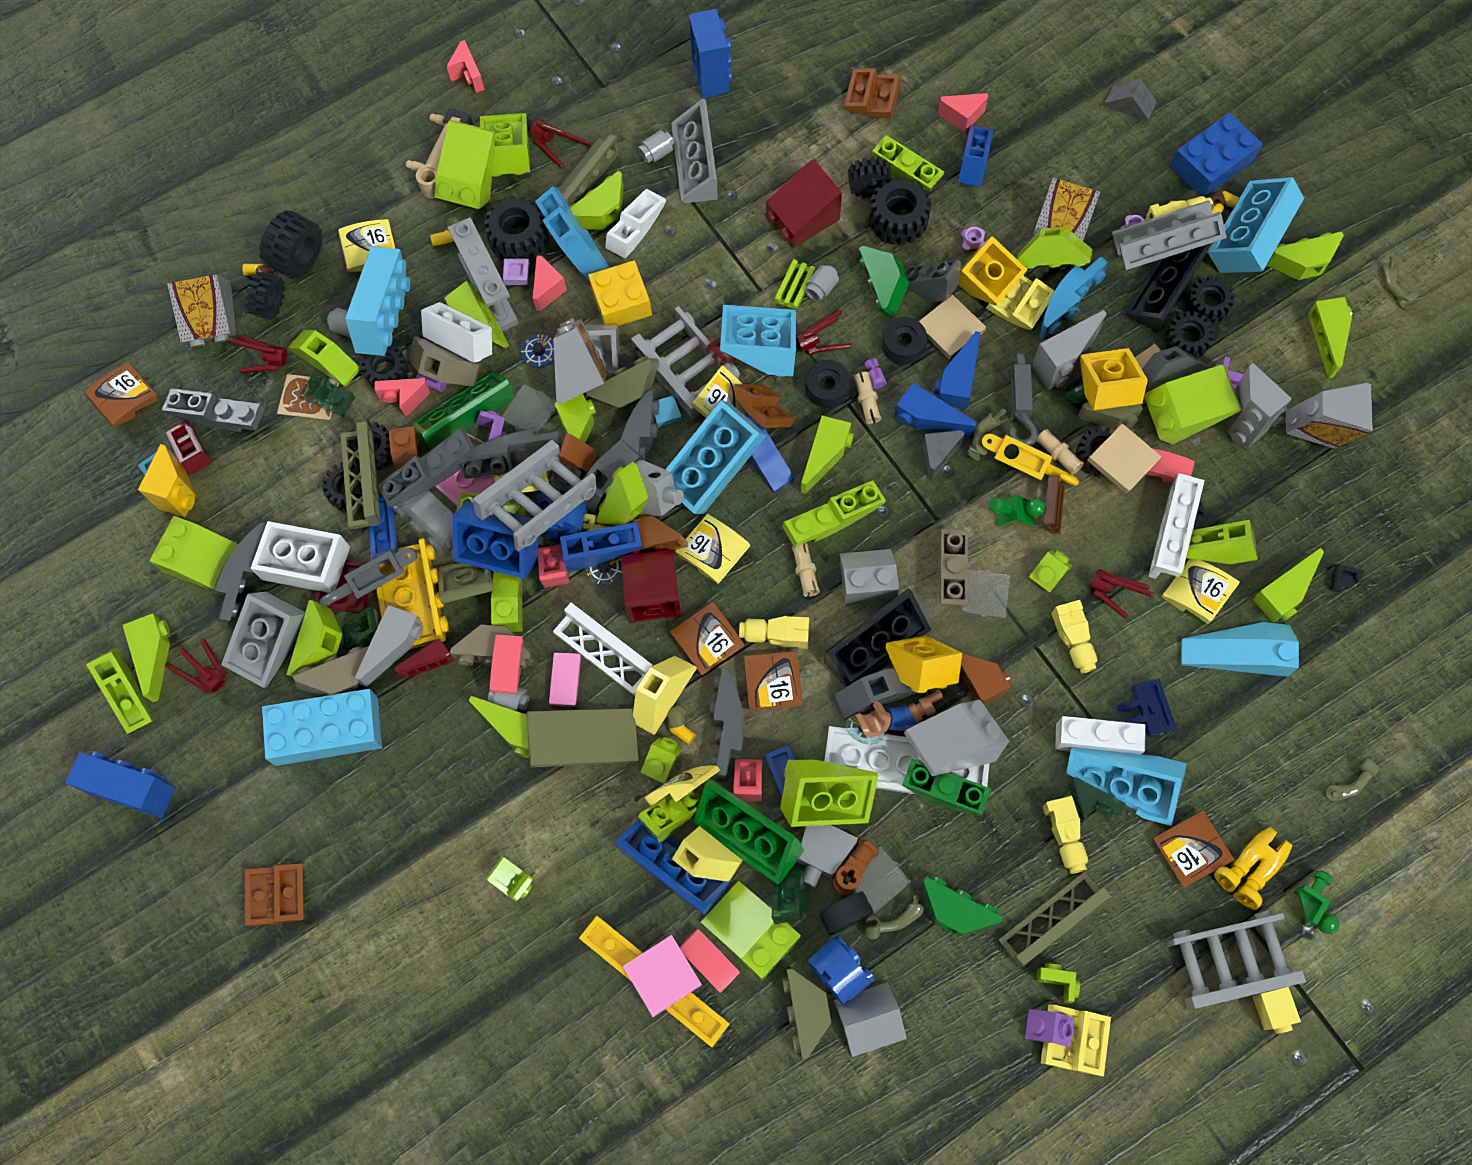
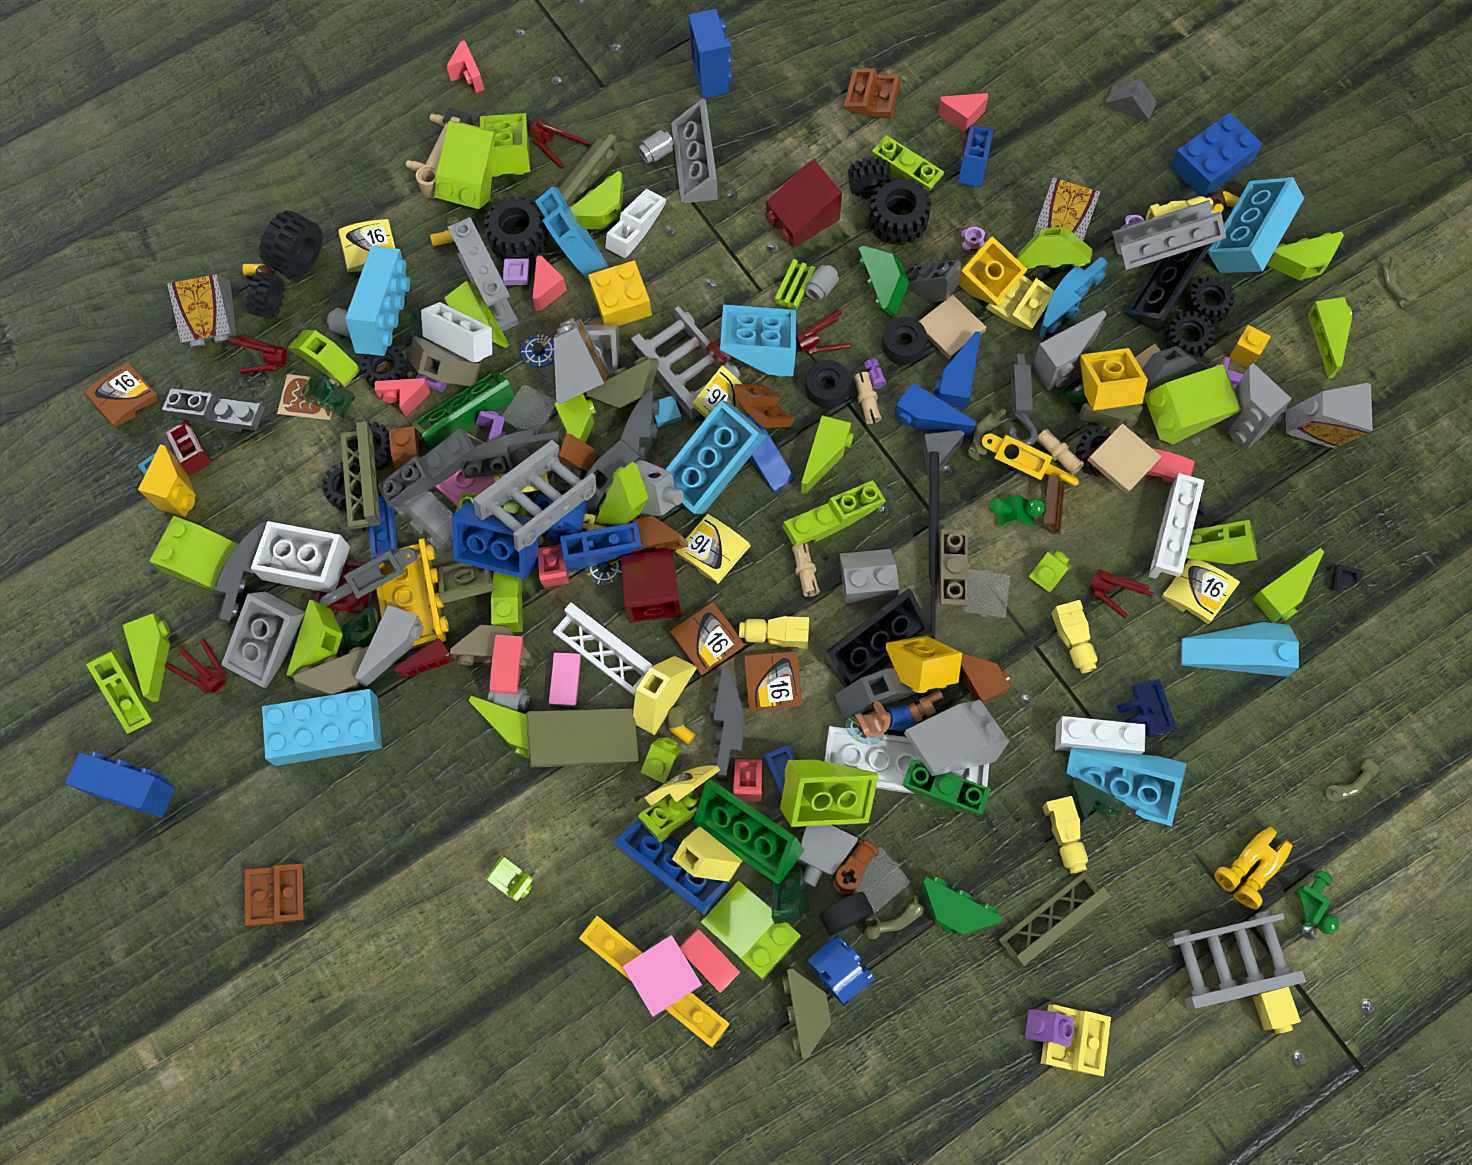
(871, 1020): light grey slope -> none
(933, 533): none -> black piece
(1055, 975): lime bracket -> none
(1193, 849): slope -> none
(1249, 346): none -> yellow brick

